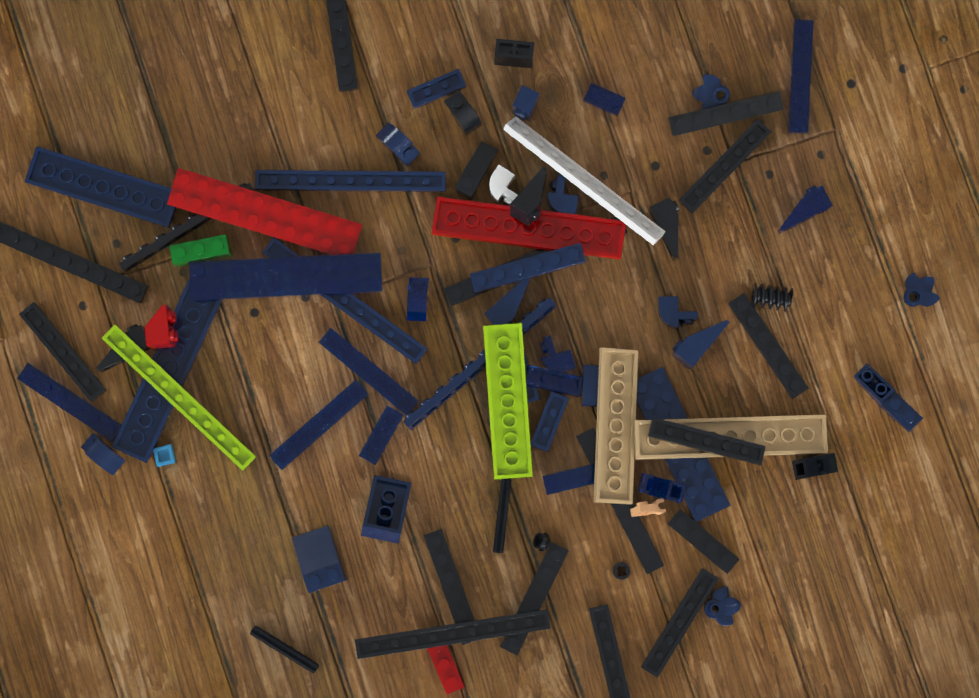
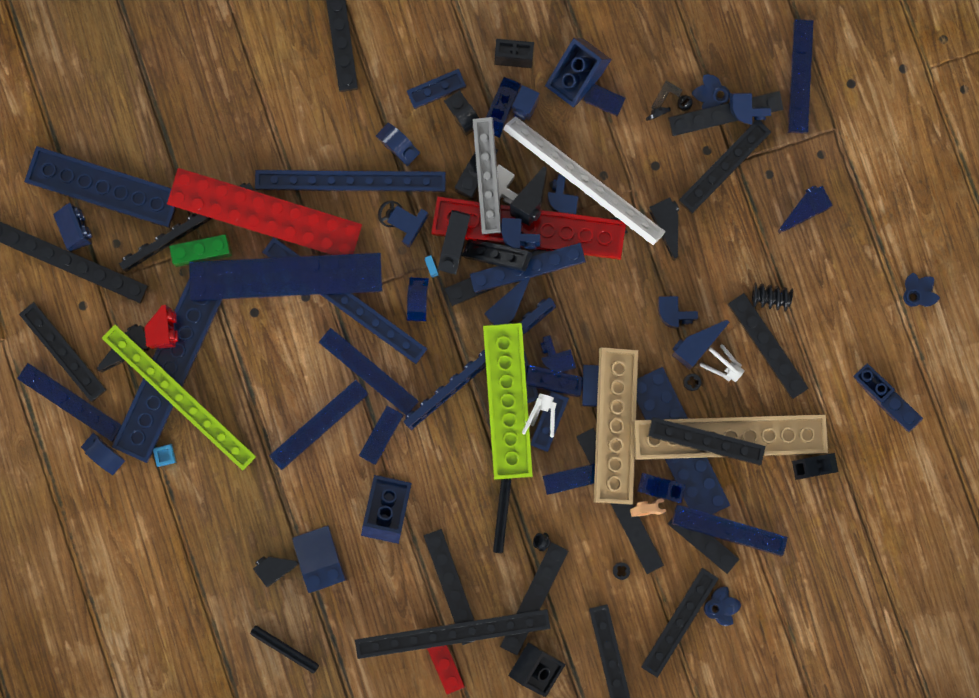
(72, 227): none -> dark blue slope
(273, 568): none -> black slope
(403, 220): none -> dark blue piece
(431, 266): none -> dark azure tile
(454, 242): none -> black slope
(487, 175): none -> light grey plate
(497, 254): none -> black plate
(502, 104): none -> clear blue slope
(513, 235): none -> dark blue brick
(536, 670): none -> black slope
(543, 403): none -> white plant
(577, 71): none -> dark blue slope
(656, 108): none -> clear smoke piece
(687, 106): none -> black hinge
(689, 387): none -> black bush
(729, 530): none -> clear blue plate
(733, 369): none -> white plant
(742, 108): none -> dark blue brick

